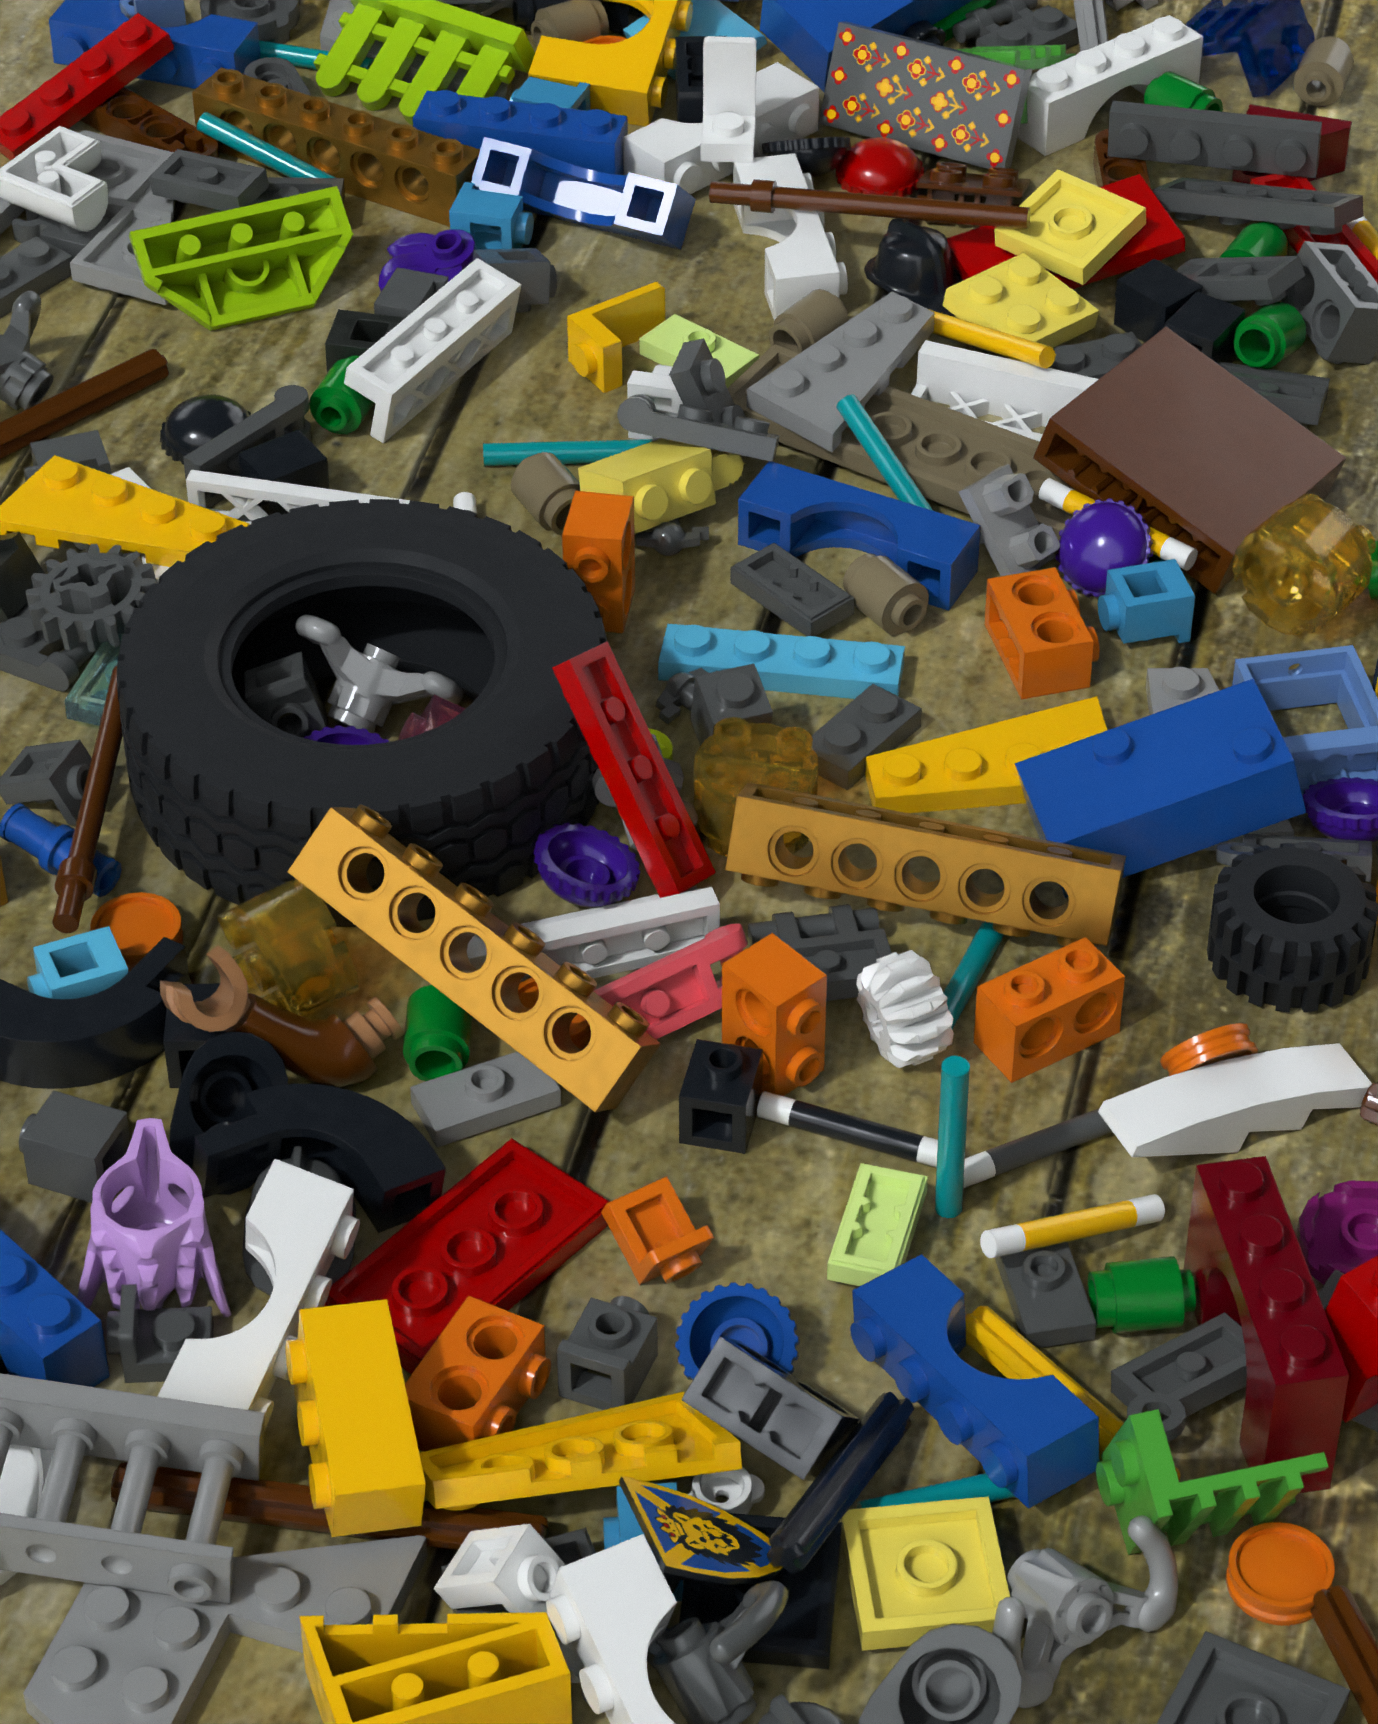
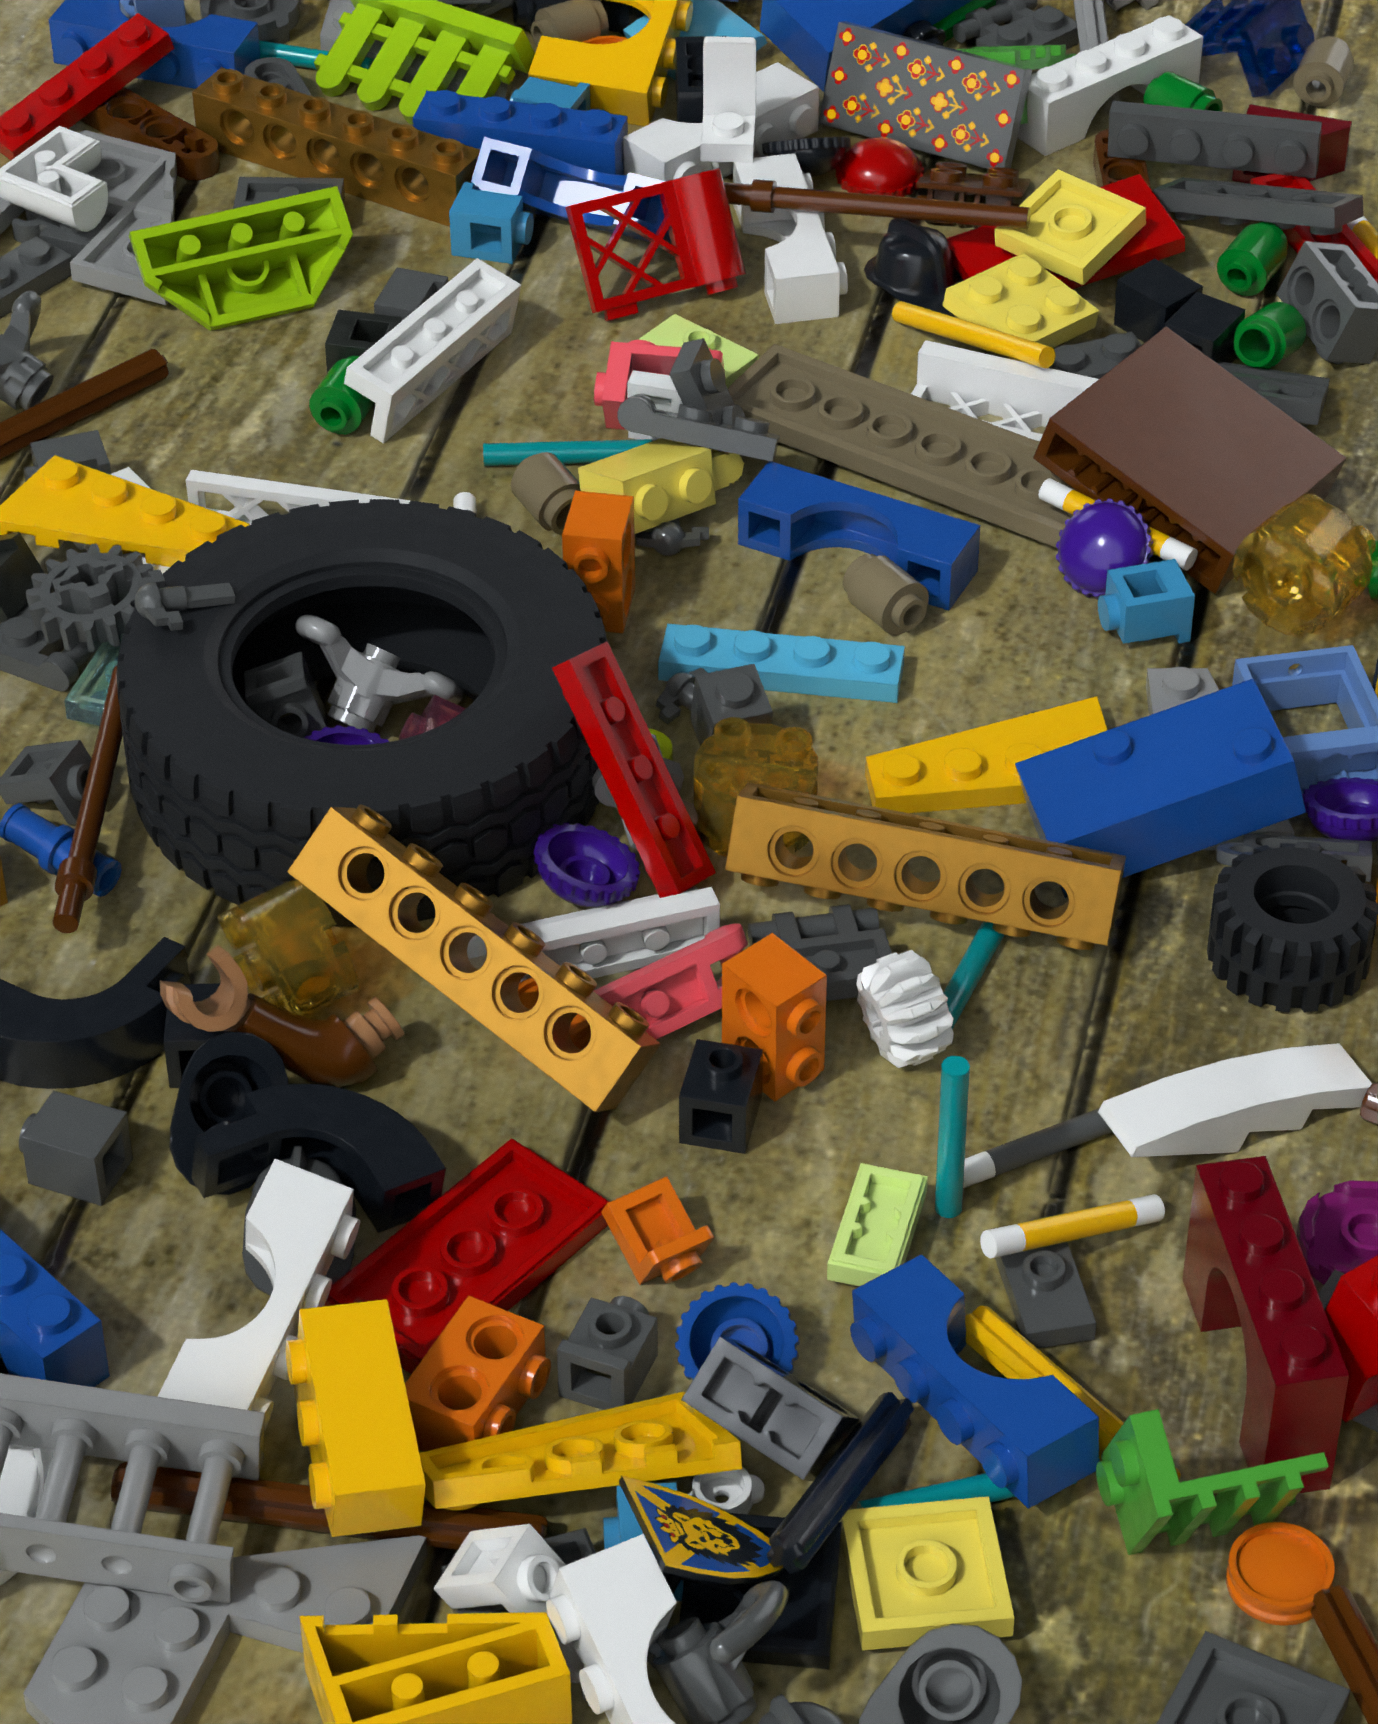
(77, 965): medium azure brick -> none
(139, 923): orange piece -> none
(152, 1338): dark grey bracket -> none
(153, 1228): lavender piece -> none
(163, 604): none -> dark grey piece
(198, 422): black hat -> none
(208, 181): dark grey plate -> none
(257, 148): teal bar -> none
(268, 423): dark grey plate -> none
(286, 460): black brick -> none
(429, 253): dark purple plate -> none
(435, 1034): green brick -> none
(483, 1098): light grey plate -> none
(526, 267): dark grey brick -> none
(603, 329): yellow bracket -> none
(623, 358): none -> coral bracket
(699, 234): none -> red piece
(792, 590): dark grey plate -> none
(808, 321): dark tan brick -> none
(844, 362): light grey wing -> none
(848, 1128): black bar -> none
(865, 727): dark grey plate -> none
(880, 452): teal bar -> none
(1008, 523): light grey hips -> none
(1040, 633): orange brick -> none
(1048, 1009): orange brick -> none
(1074, 1606): light grey piece -> none
(1141, 1295): green brick -> none
(1184, 1373): dark grey hinge -> none
(1209, 1047): orange piece -> none
(1245, 277): dark grey plate -> none

